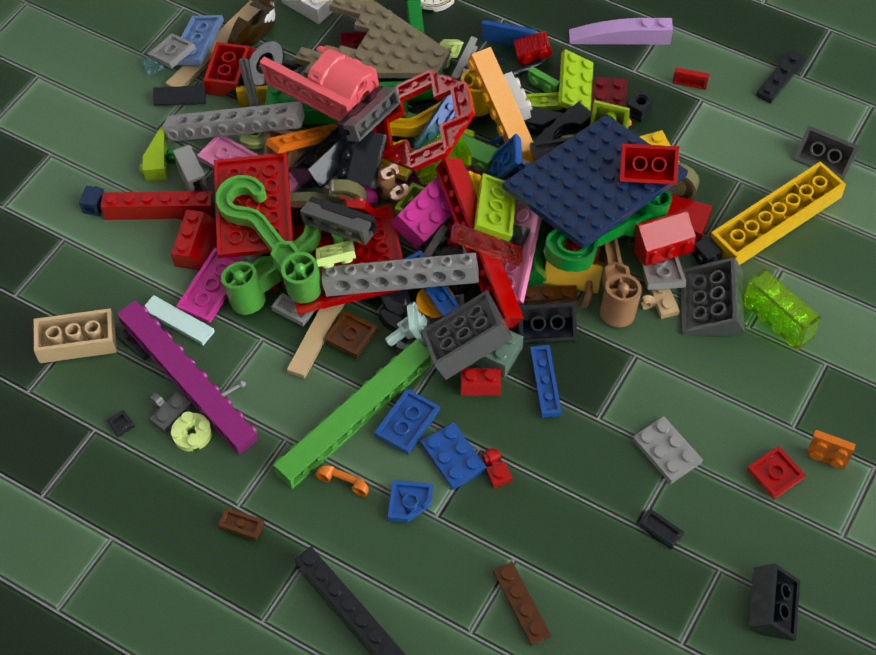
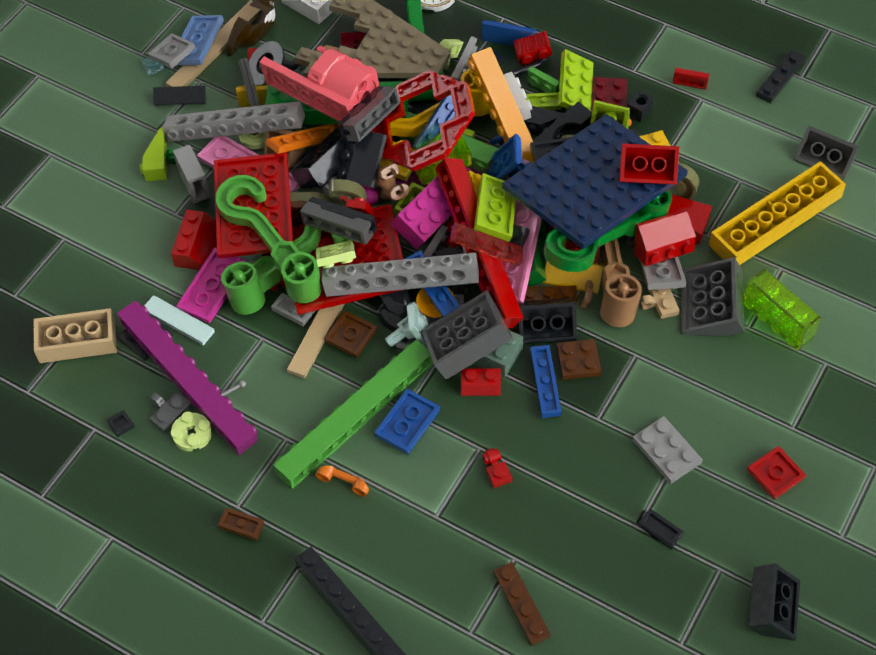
(91, 200): dark blue brick -> none
(155, 204): red brick -> none
(224, 69): red slope -> none
(409, 500): blue plate -> none
(453, 456): blue plate -> none
(578, 359): none -> reddish brown plate
(624, 31): lavender slope -> none
(707, 251): black brick -> none
(830, 449): orange plate -> none

